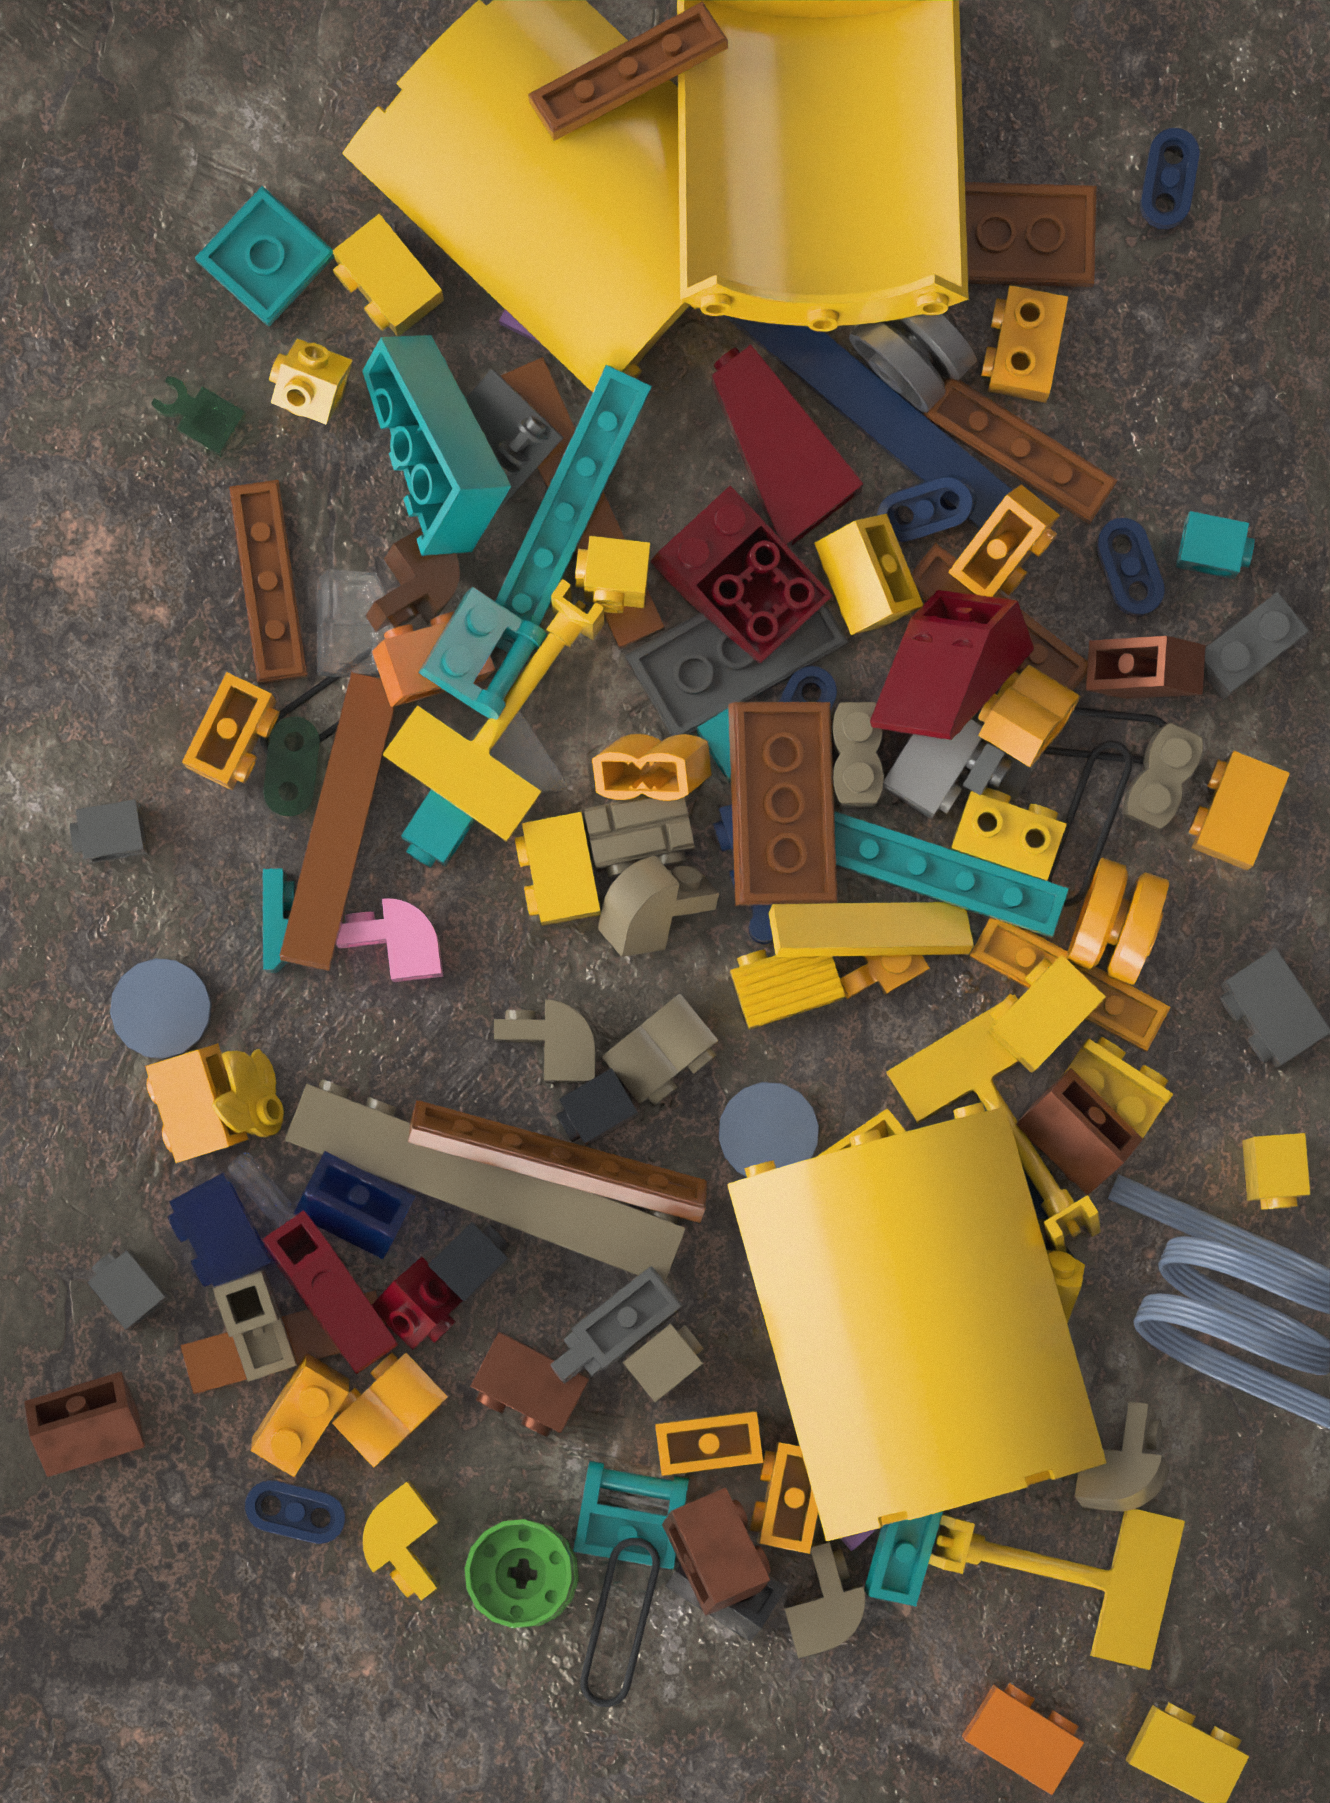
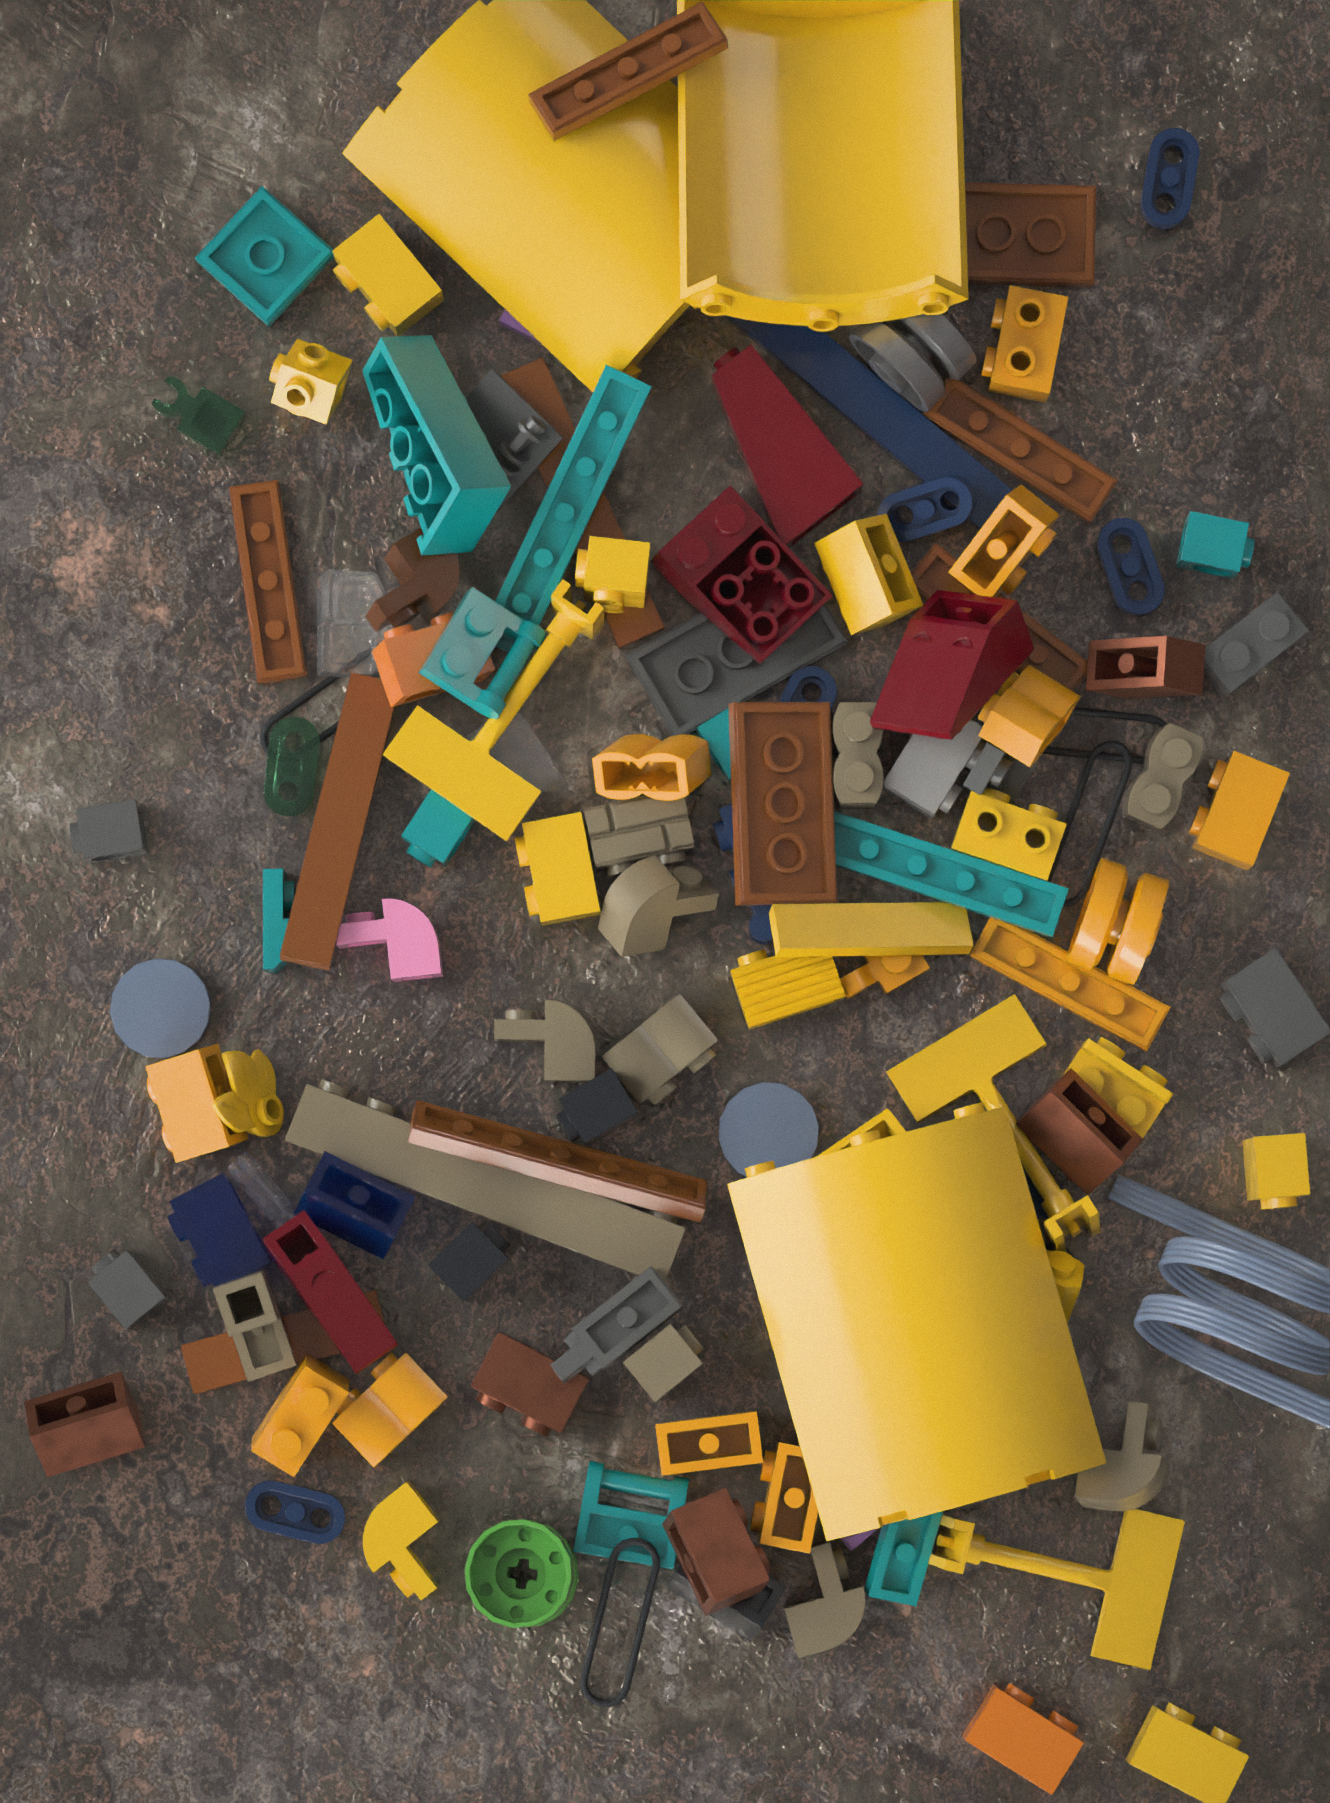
(230, 732): light orange brick -> none
(418, 1305): dark red brick -> none
(1045, 1013): yellow brick -> none

